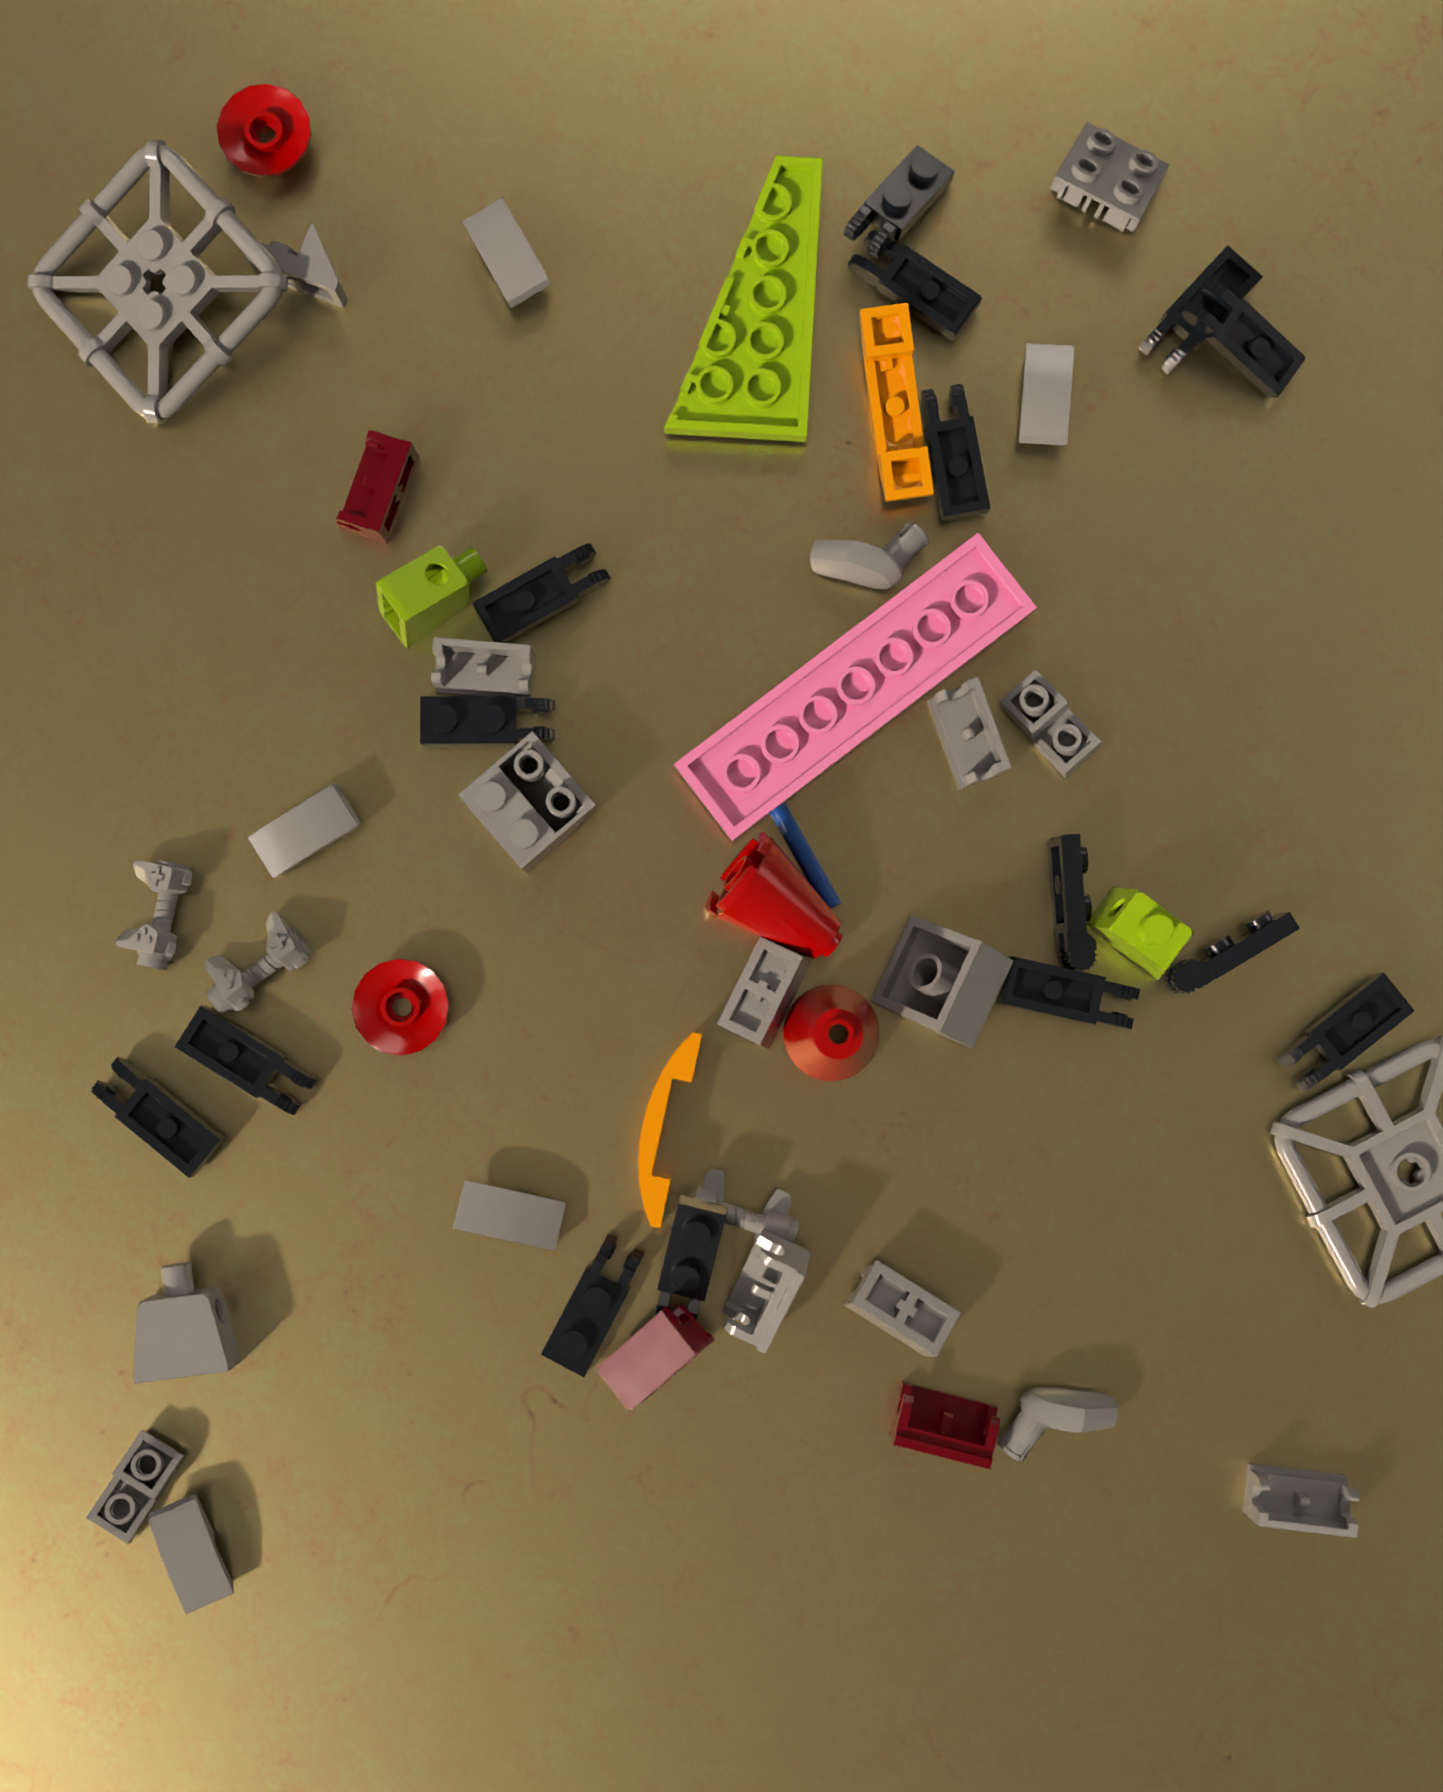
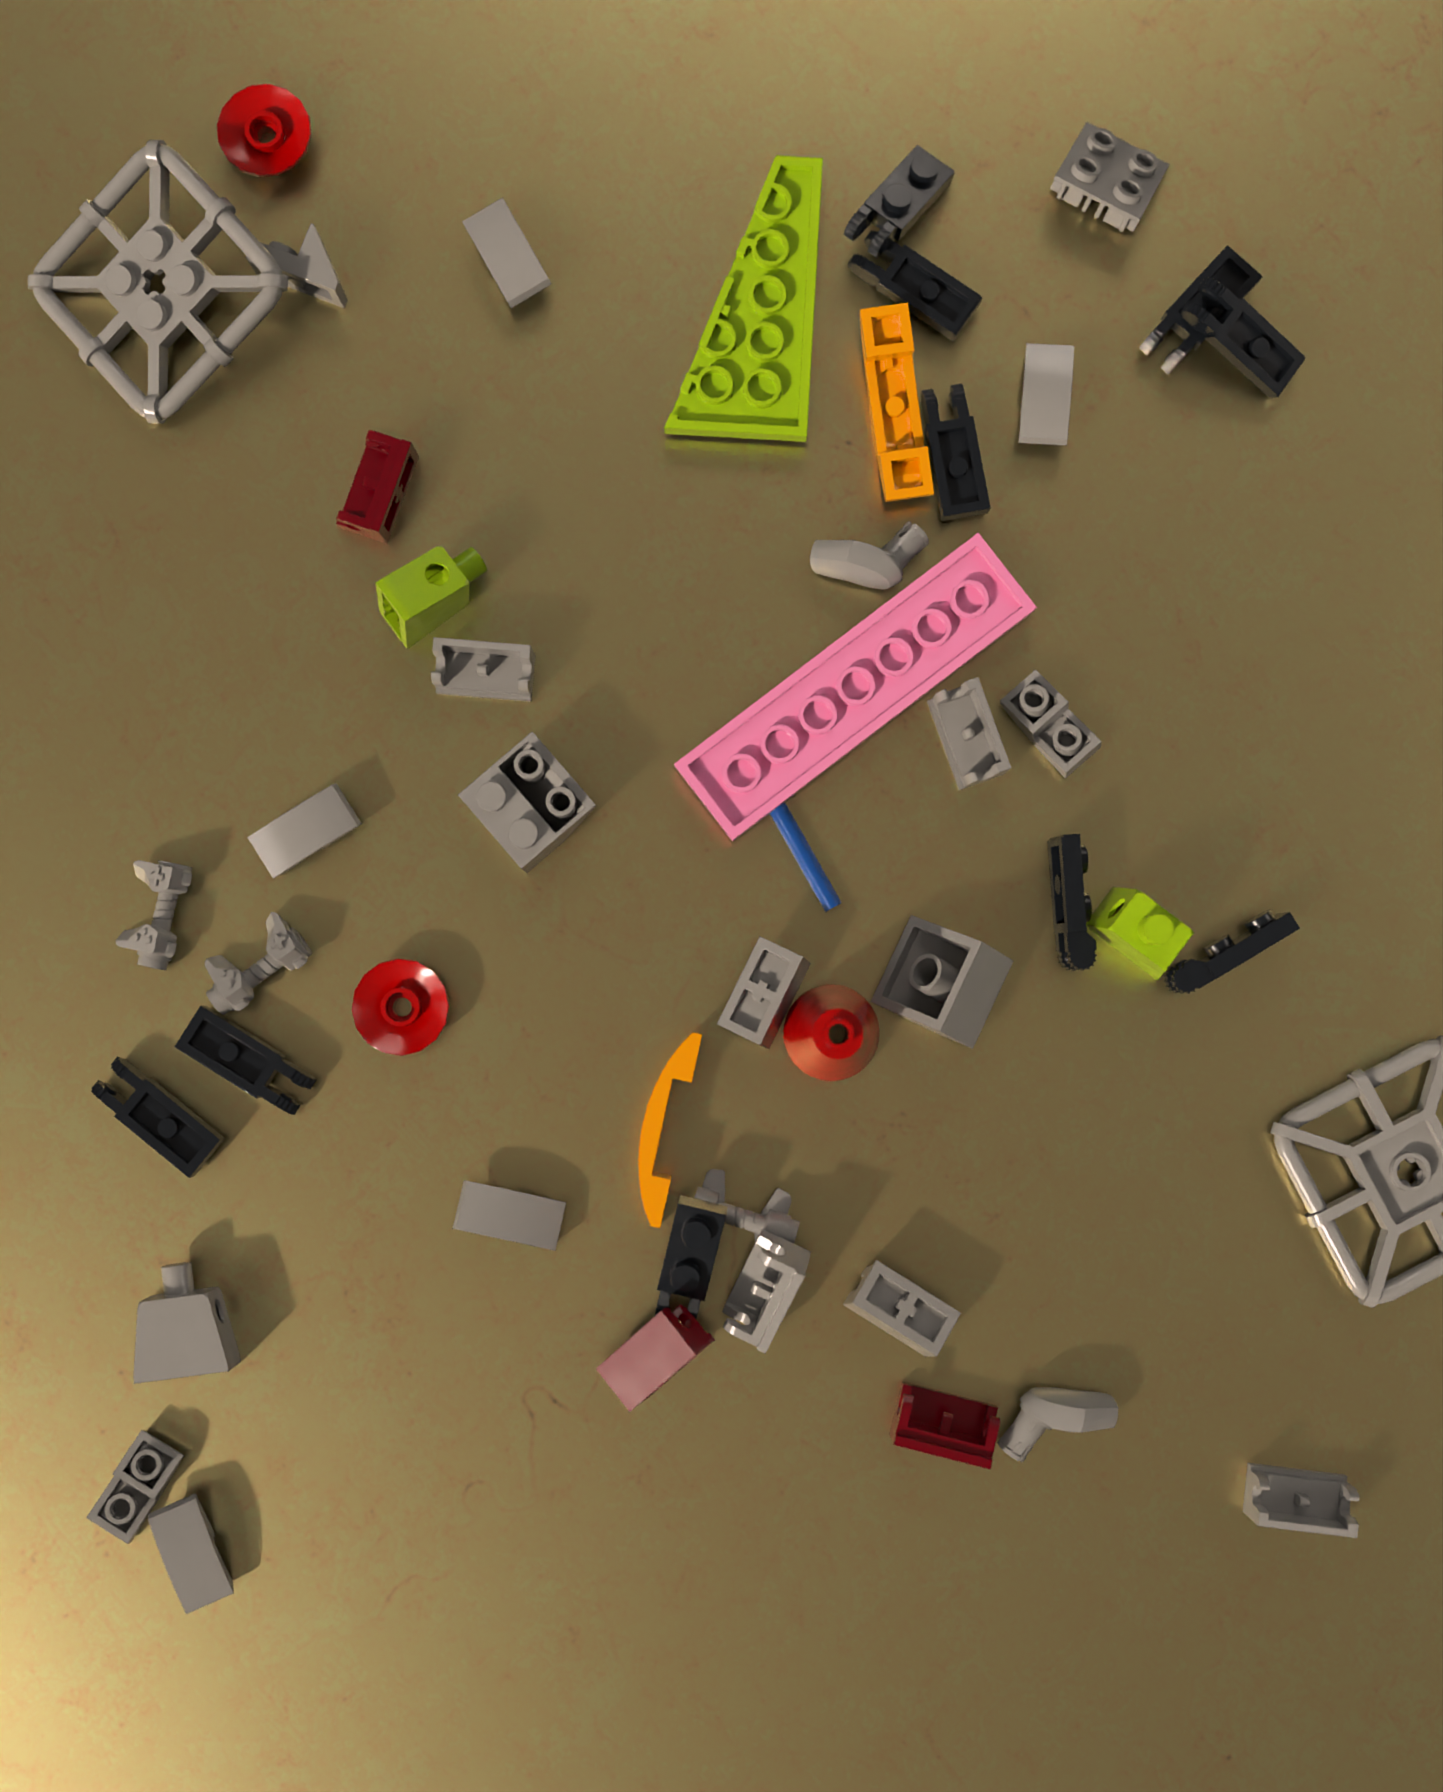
(479, 720): black hinge -> none
(537, 595): black hinge -> none
(590, 1311): black hinge -> none
(775, 901): red cone -> none
(1063, 993): black hinge -> none
(1349, 1029): black hinge -> none

